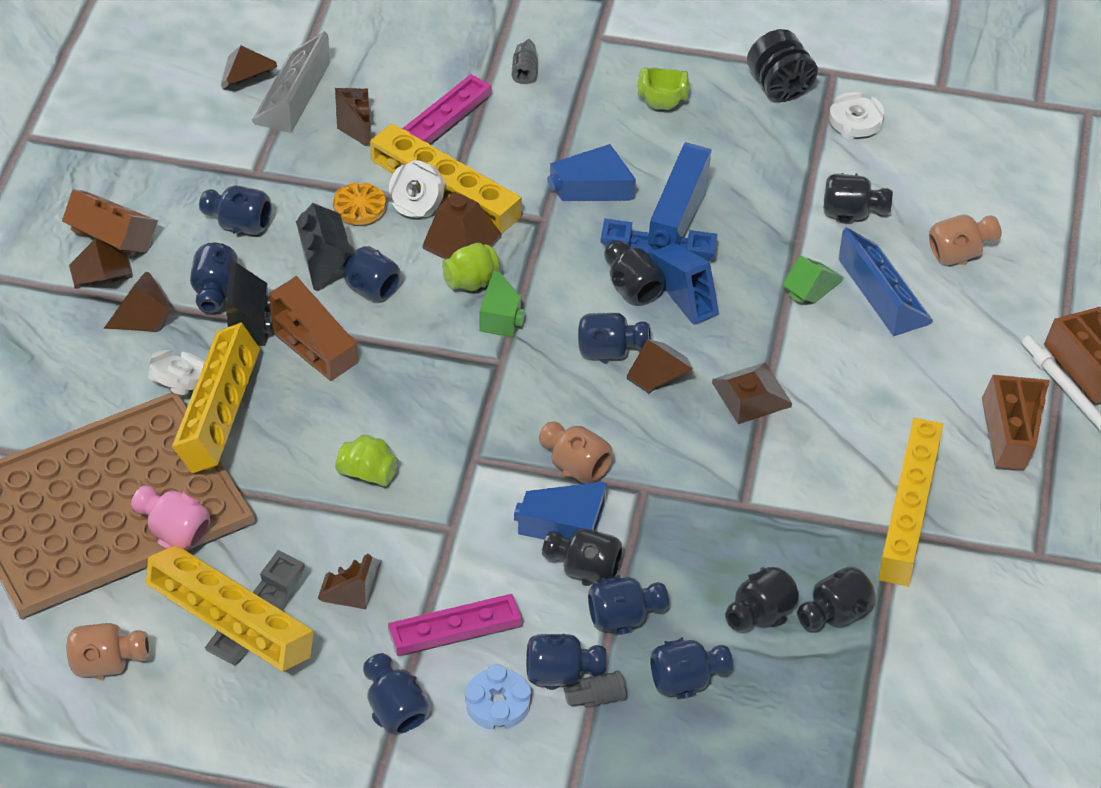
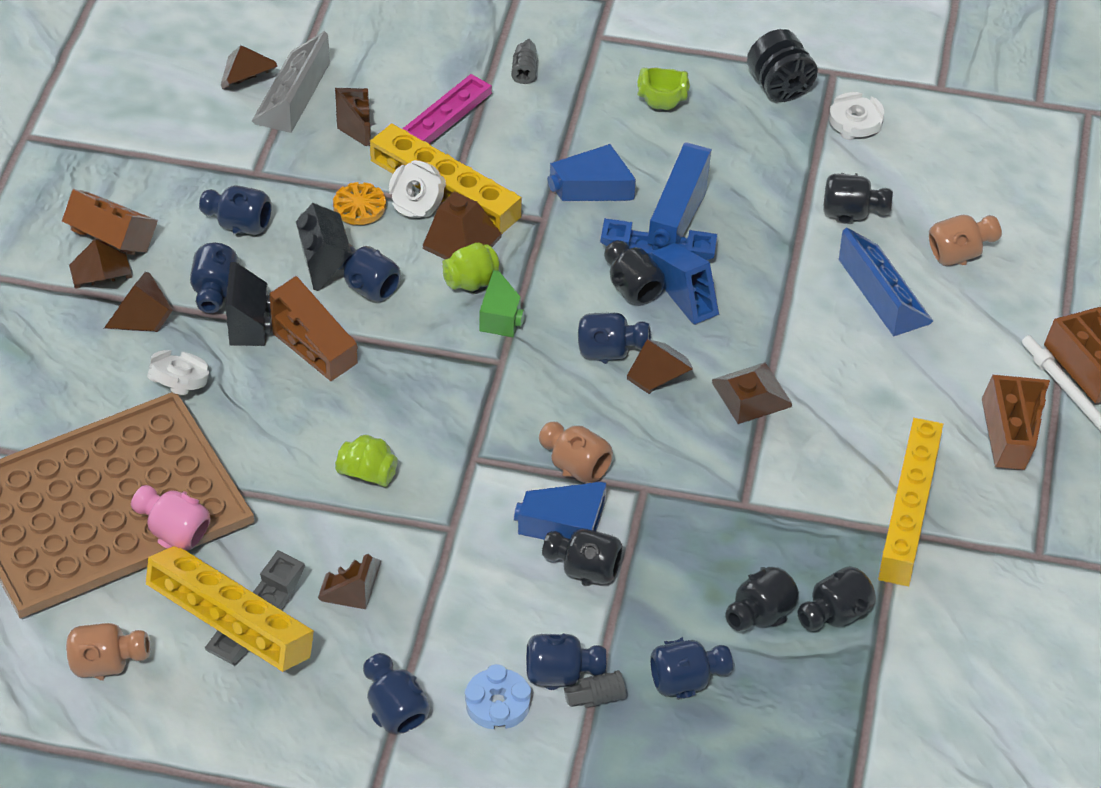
(216, 398): yellow brick -> none
(454, 624): dark pink plate -> none
(622, 604): dark blue piece -> none
(811, 280): bright green slope -> none

